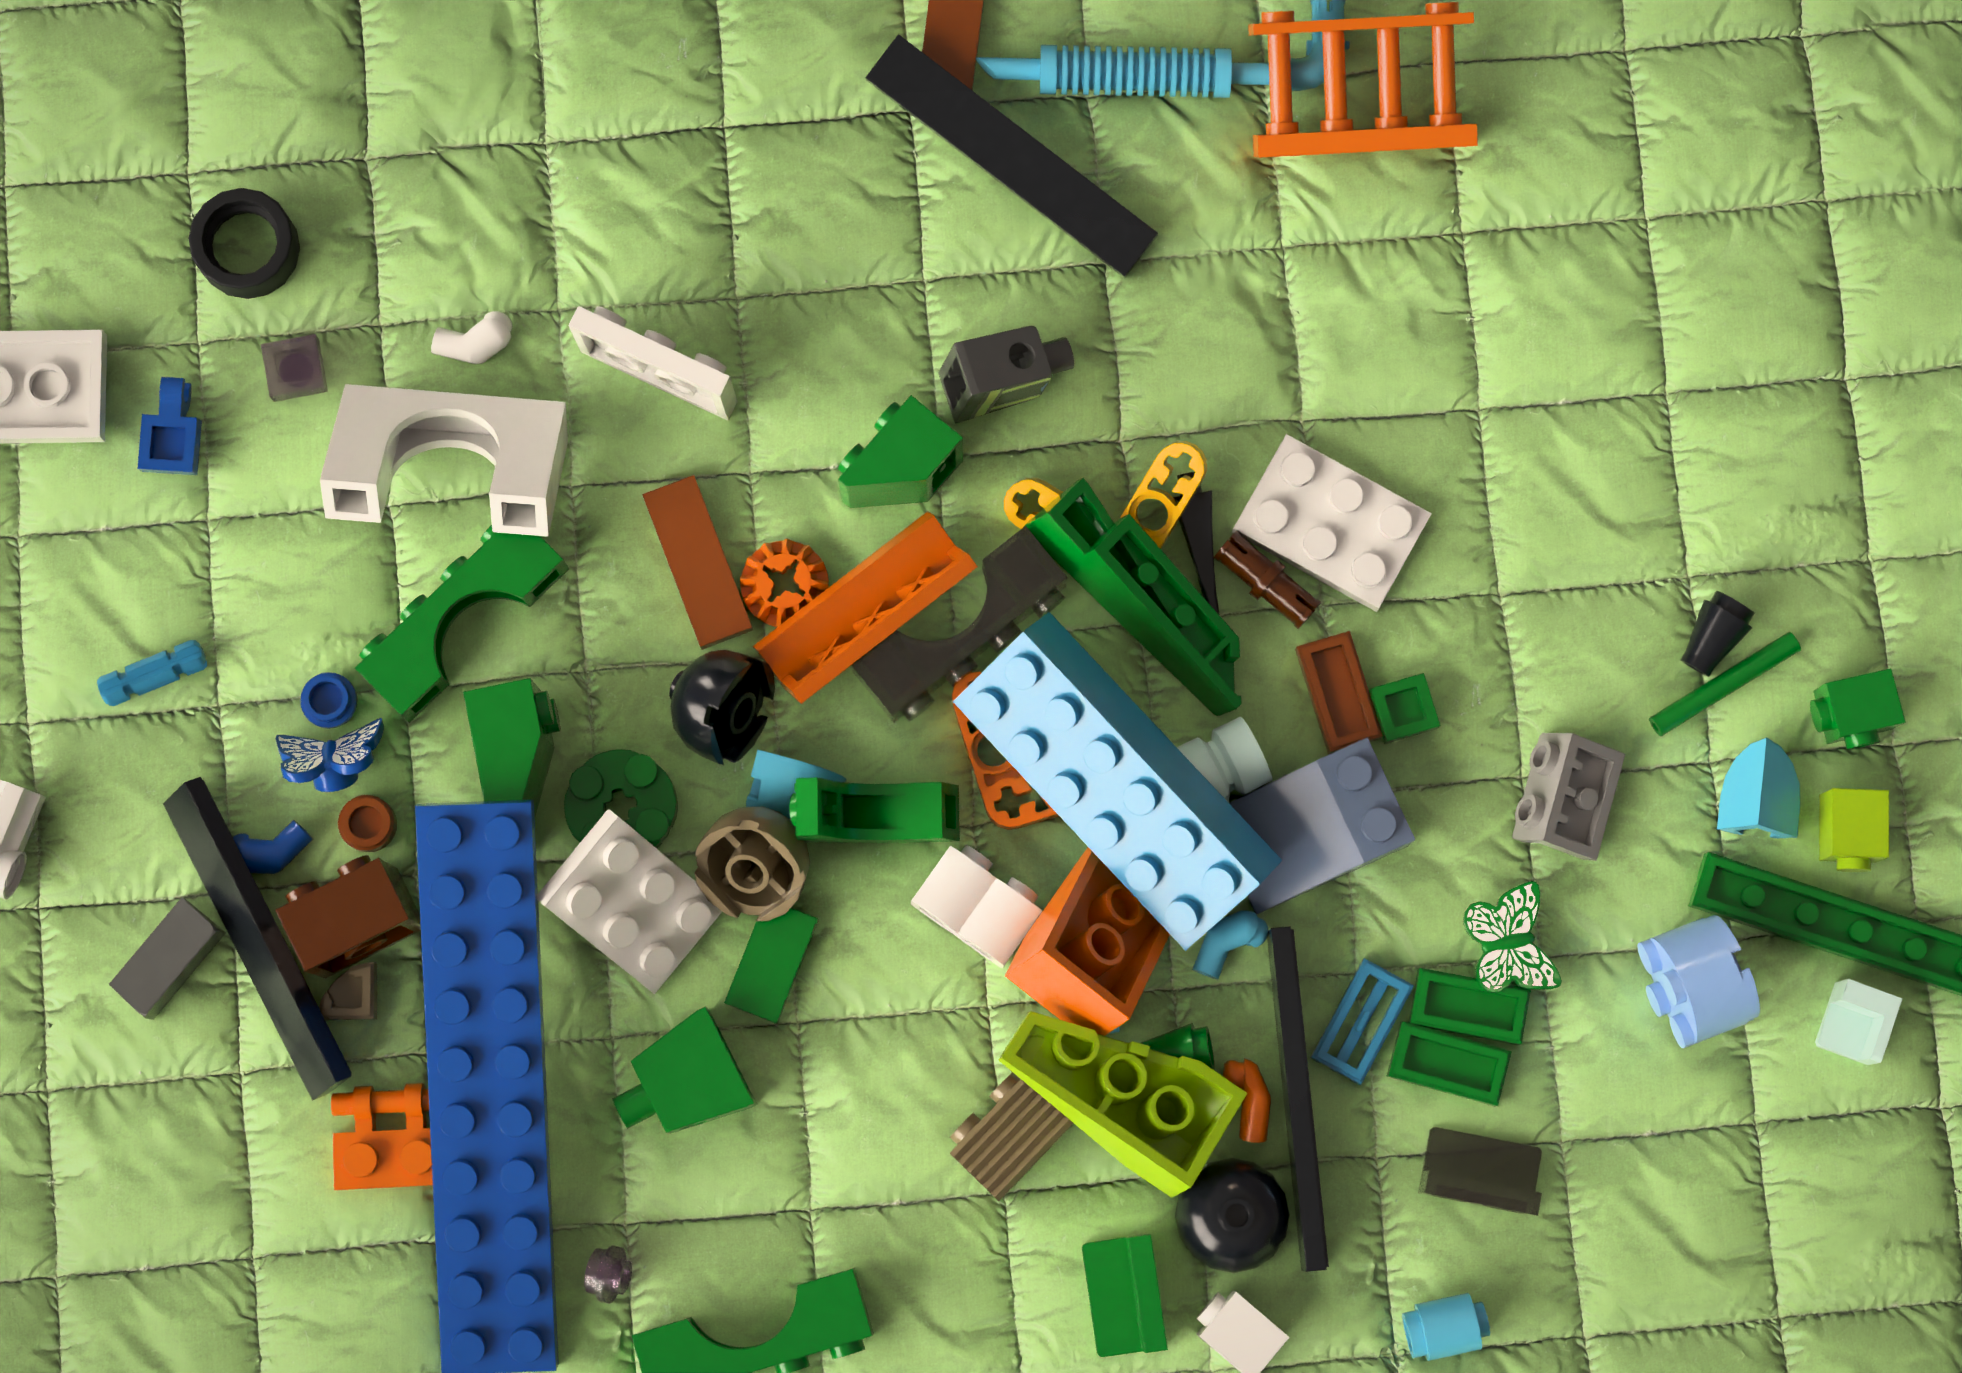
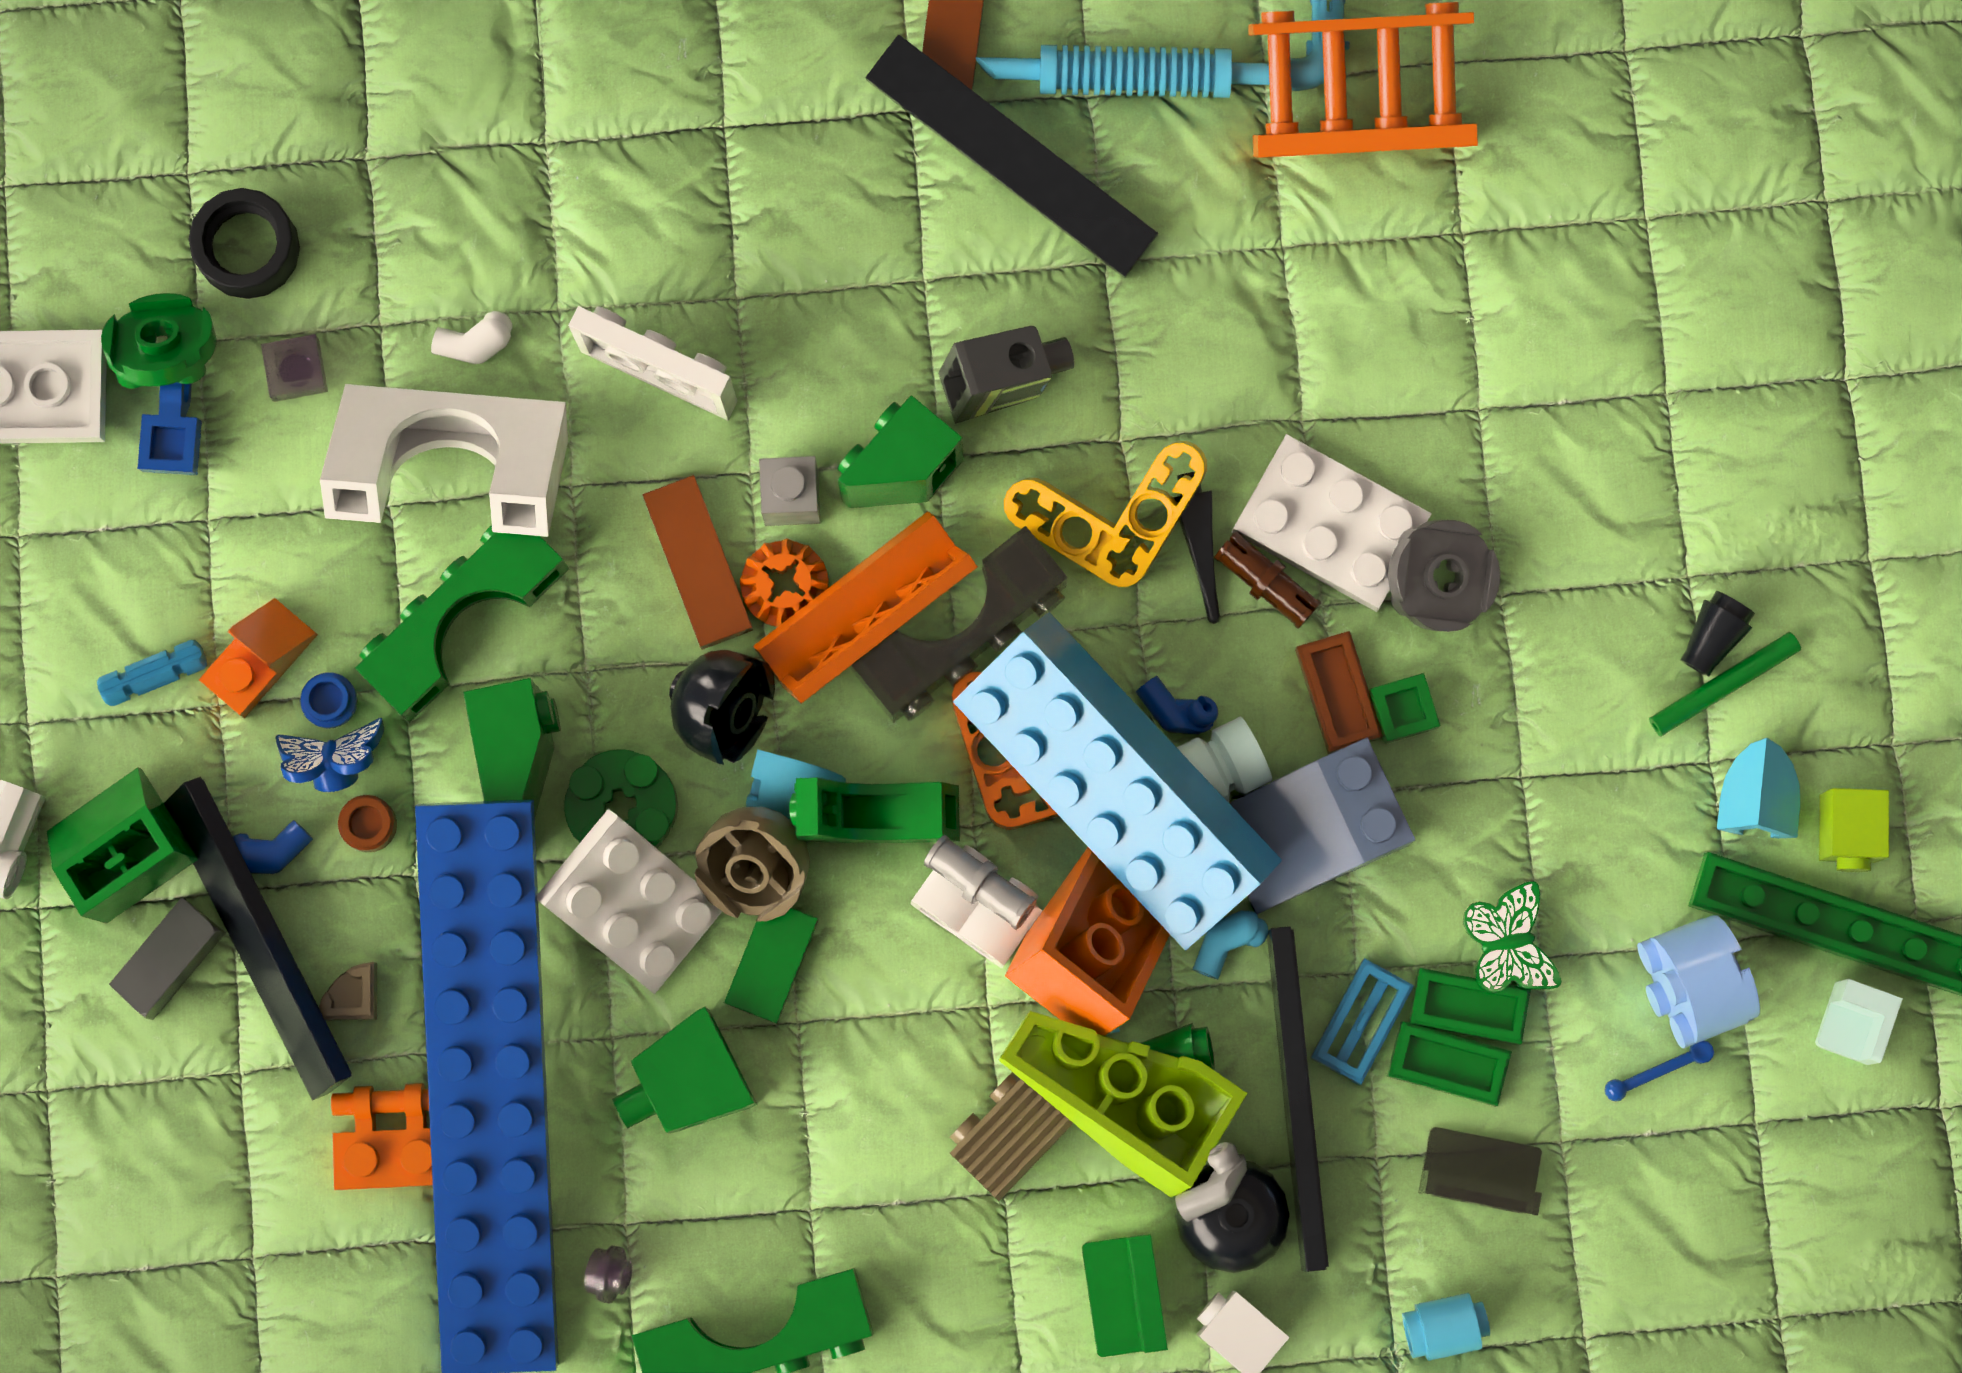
(117, 848): none -> green slope
(142, 362): none -> green plate
(258, 656): none -> orange slope
(349, 916): reddish brown brick -> none
(789, 491): none -> light grey brick
(980, 882): none -> light grey pin
(1142, 592): green wedge -> none
(1177, 715): none -> blue arm
(1221, 1186): none -> light grey arm
(1257, 1102): orange arm -> none
(1416, 591): none -> flat silver plate
(1568, 794): light grey bracket -> none
(1699, 1053): none -> blue hinge
(1857, 709): green brick -> none

